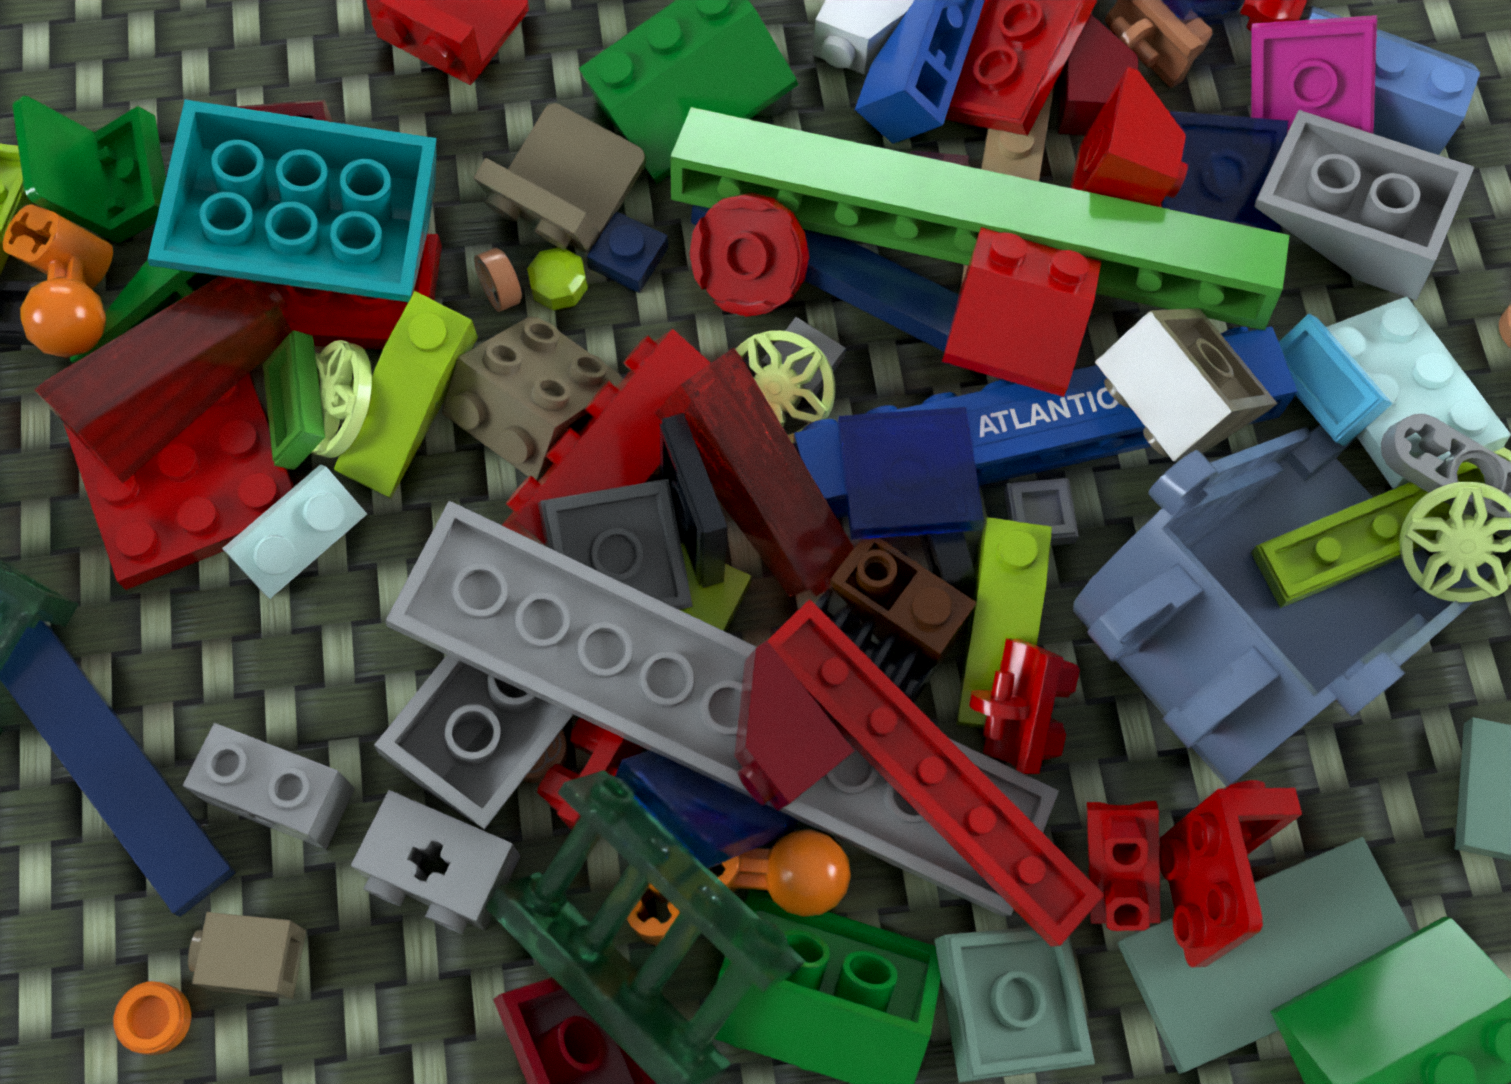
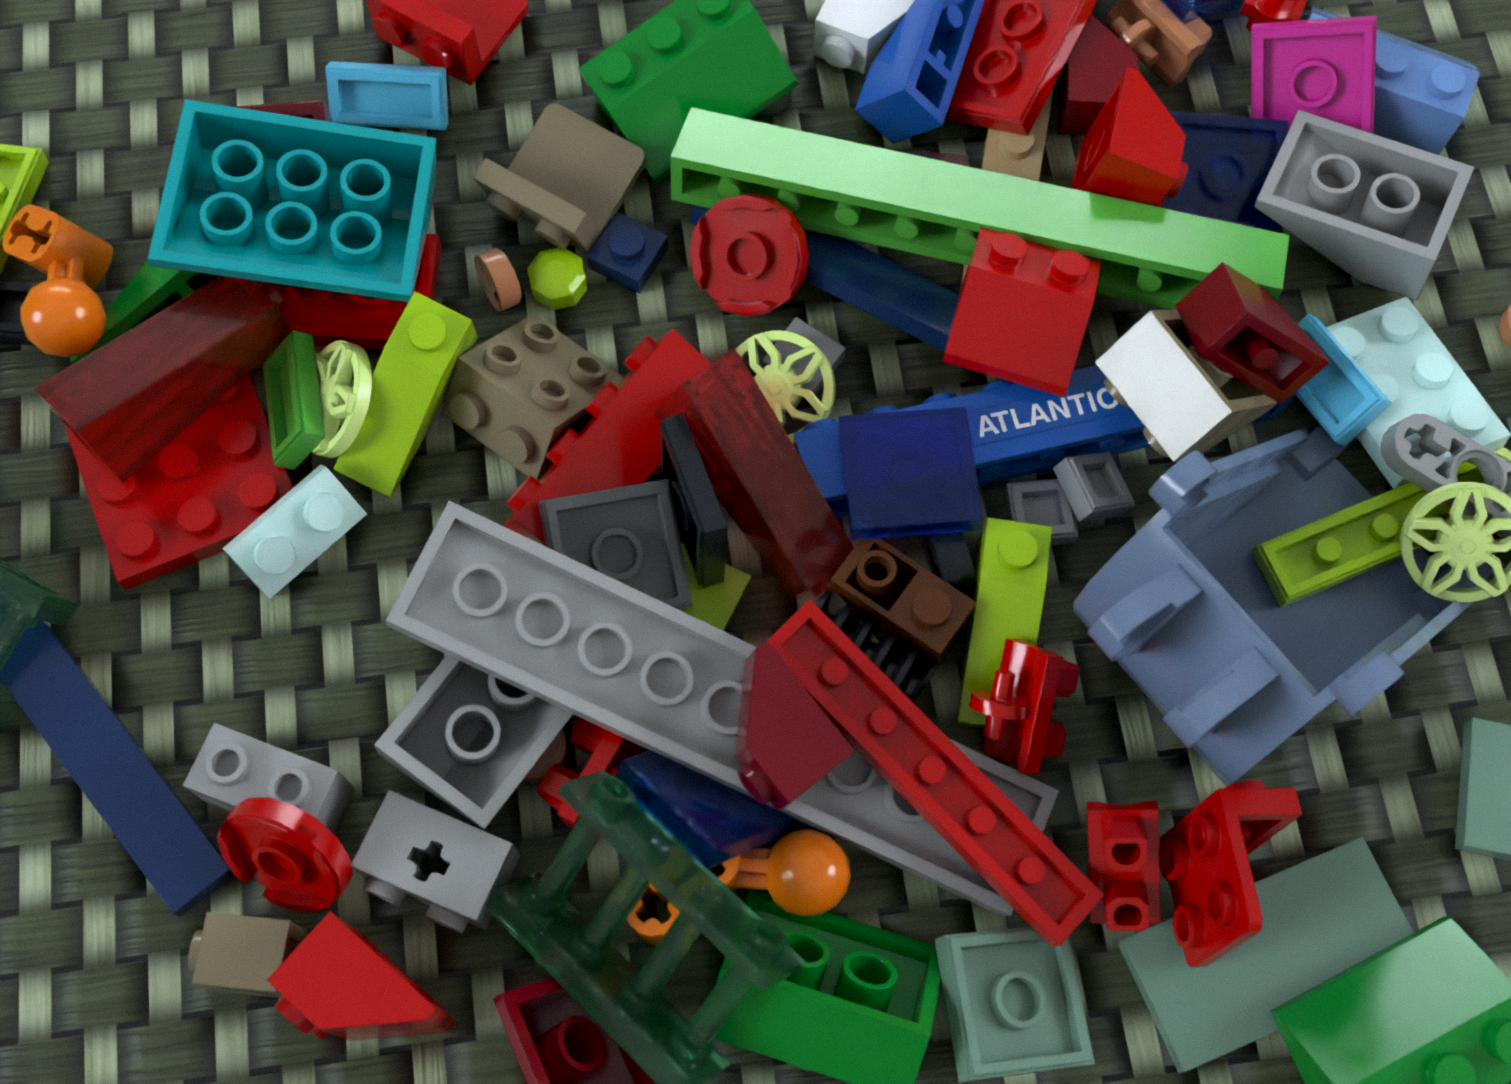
(97, 178): green bracket -> none
(152, 1018): orange tile -> none
(286, 853): none -> red tile
(352, 990): none -> red slope
(387, 95): none -> medium azure tile
(1094, 486): none -> light grey tile
(1249, 334): none -> dark red slope

